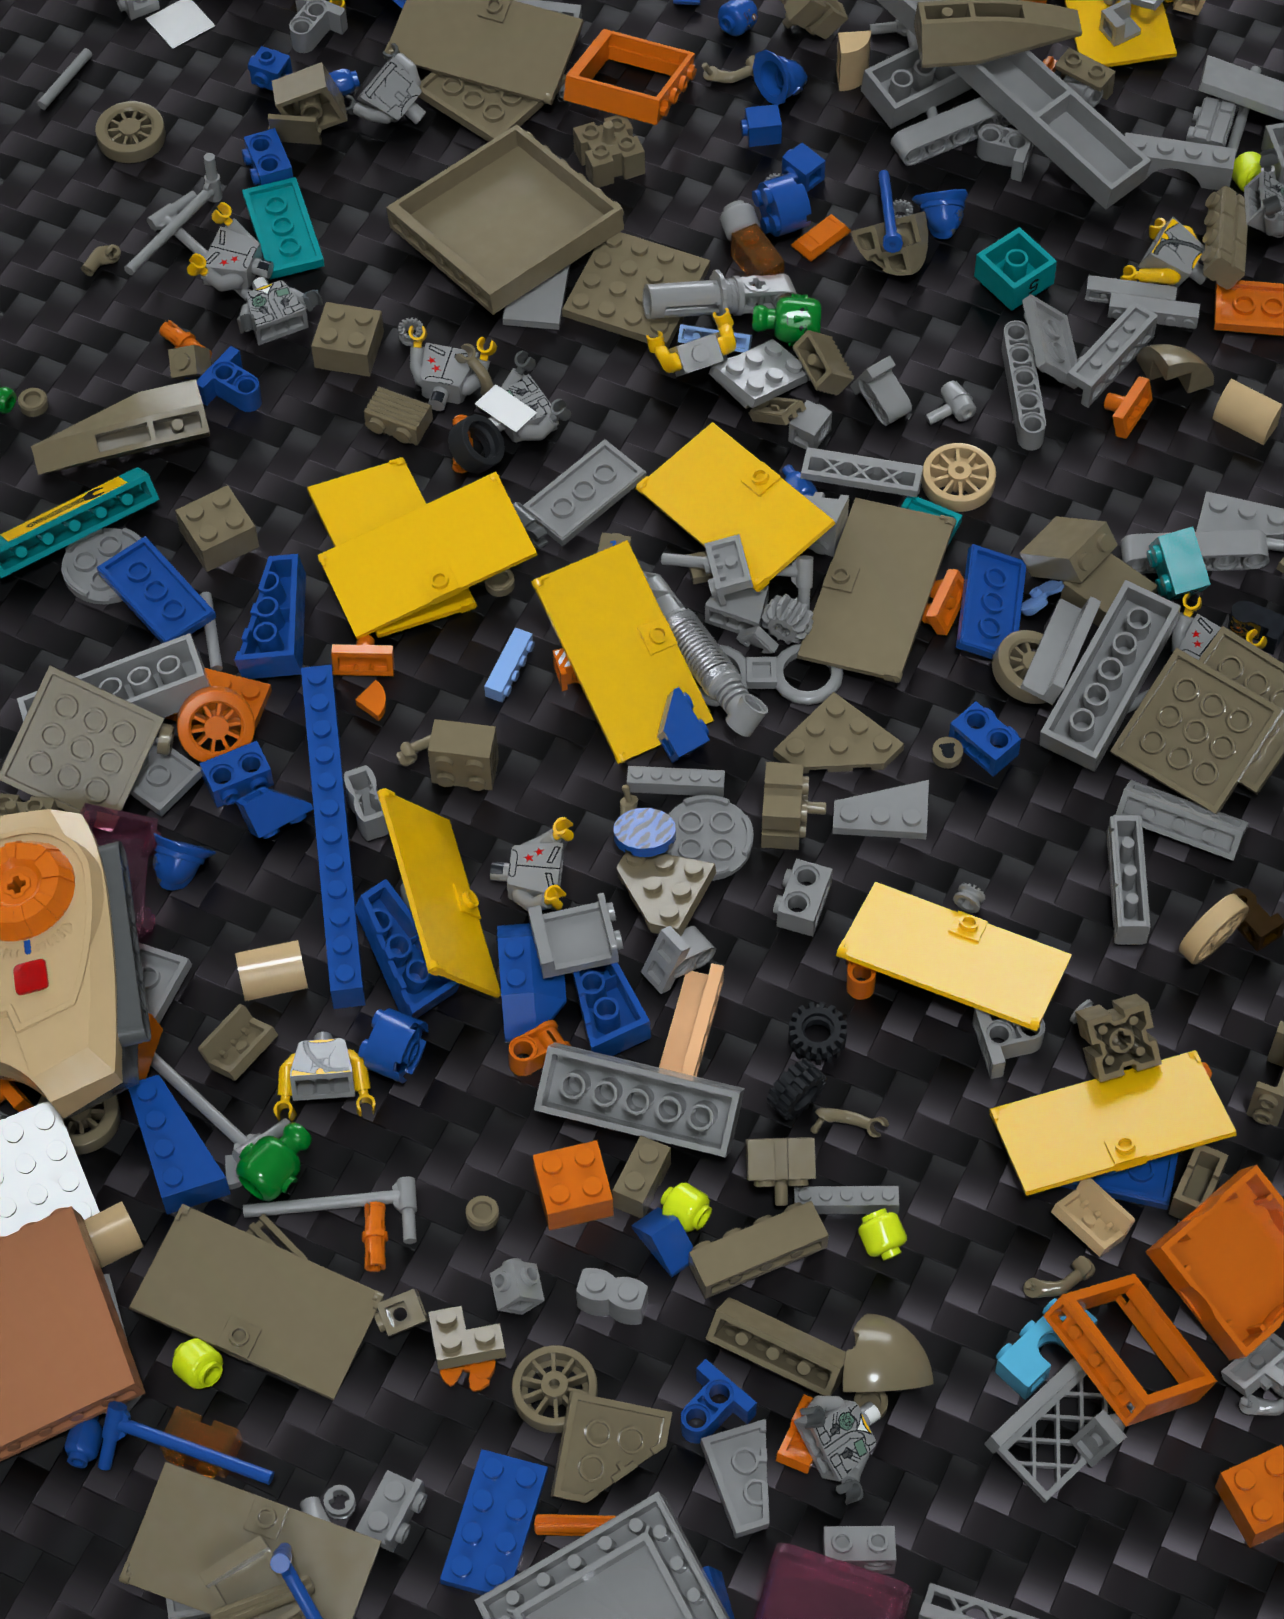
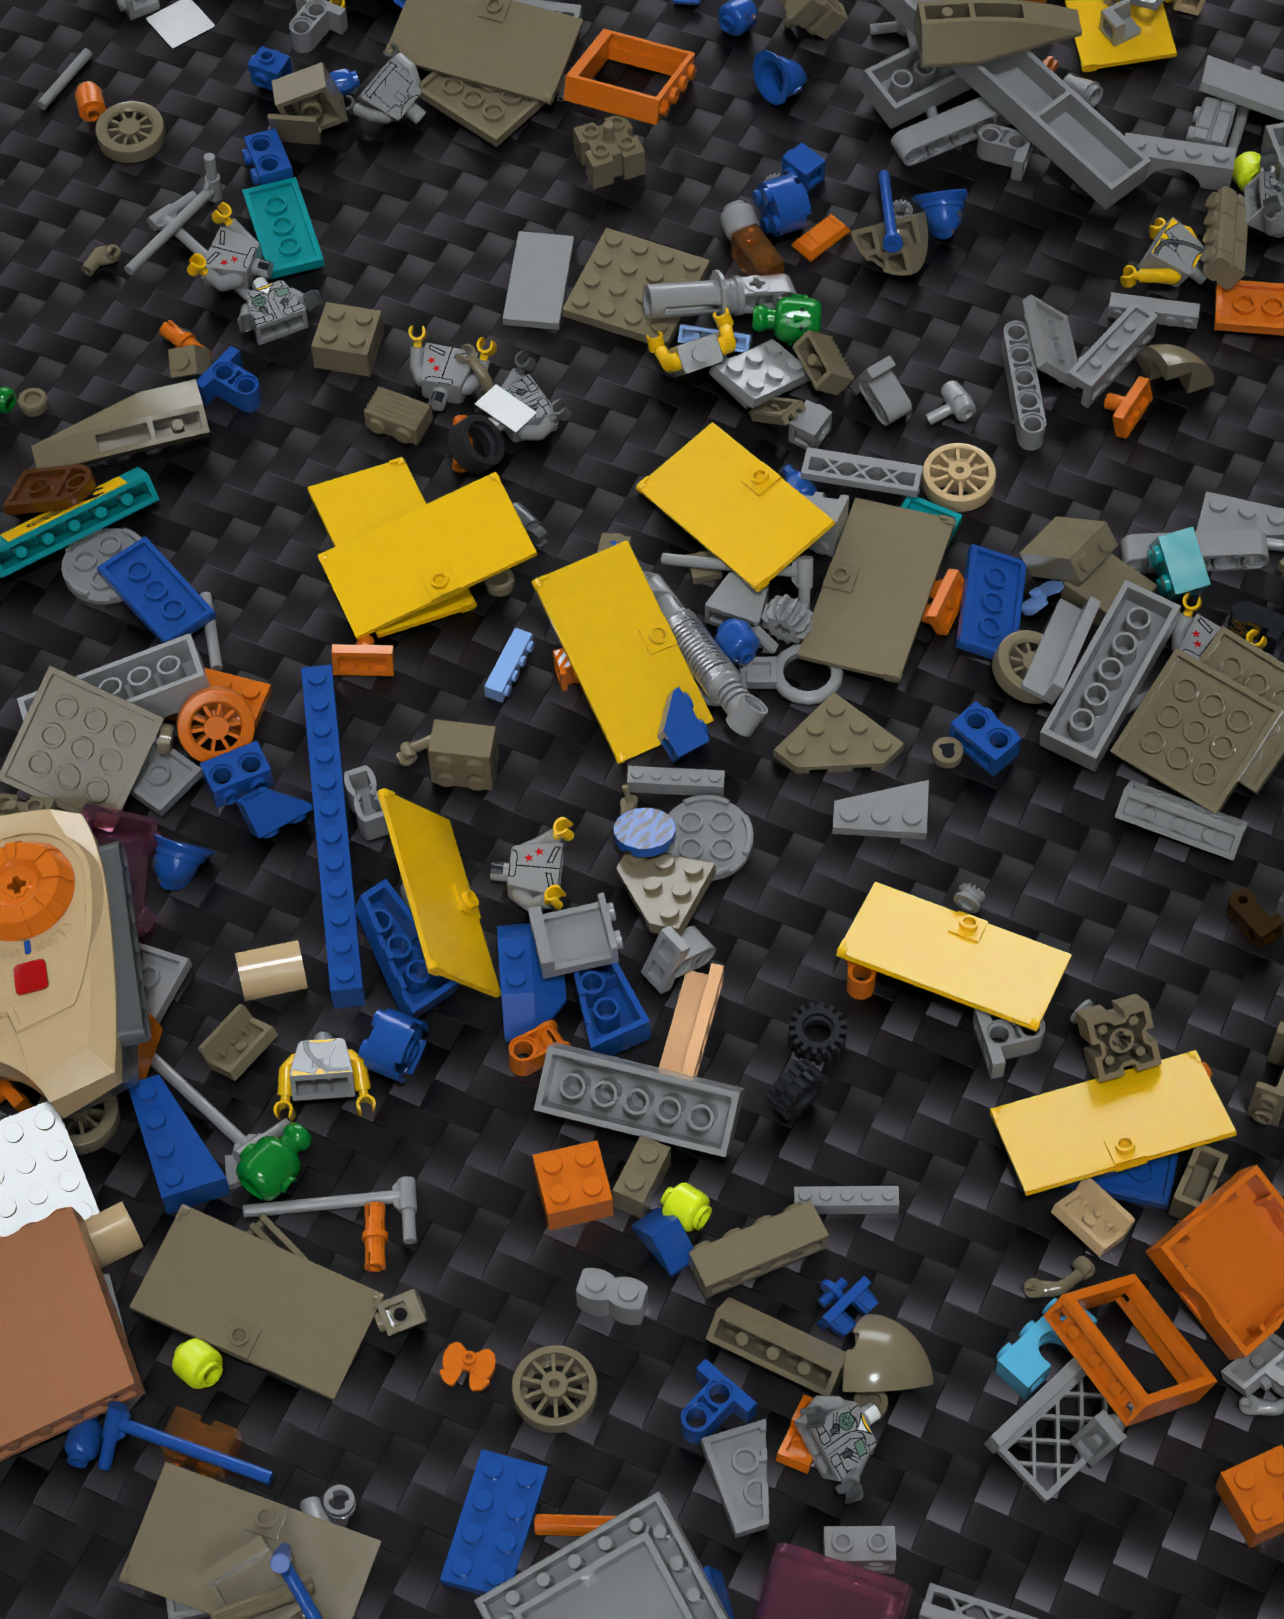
(49, 489): none -> reddish brown tile
(89, 101): none -> orange brick
(217, 528): dark tan brick -> none
(276, 627): blue wedge -> none
(373, 700): orange tile -> none
(392, 1509): light grey bracket -> none
(404, 326): light grey bush -> none
(460, 1346): plate -> none
(482, 1213): dark tan tile -> none
(505, 218): dark tan panel -> none
(517, 1286): light grey brick -> none
(584, 492): light grey tile -> none
(604, 1443): dark tan plate -> none
(716, 75): dark tan piece -> none
(728, 566): light grey bracket -> none
(737, 640): none -> blue head
(762, 125): blue brick -> none
(780, 1164): dark tan brick -> none
(786, 806): dark tan brick -> none
(808, 898): light grey brick -> none
(848, 1117): dark tan piece -> none
(852, 58): tan brick -> none
(858, 1296): none -> blue hips
(882, 1234): neon yellow head -> none
(1015, 268): teal brick -> none
(1087, 71): dark tan bracket -> none
(1100, 289): light grey piece -> none
(1128, 880): light grey brick -> none
(1213, 928): tan wheel -> none
(1247, 412): tan brick -> none

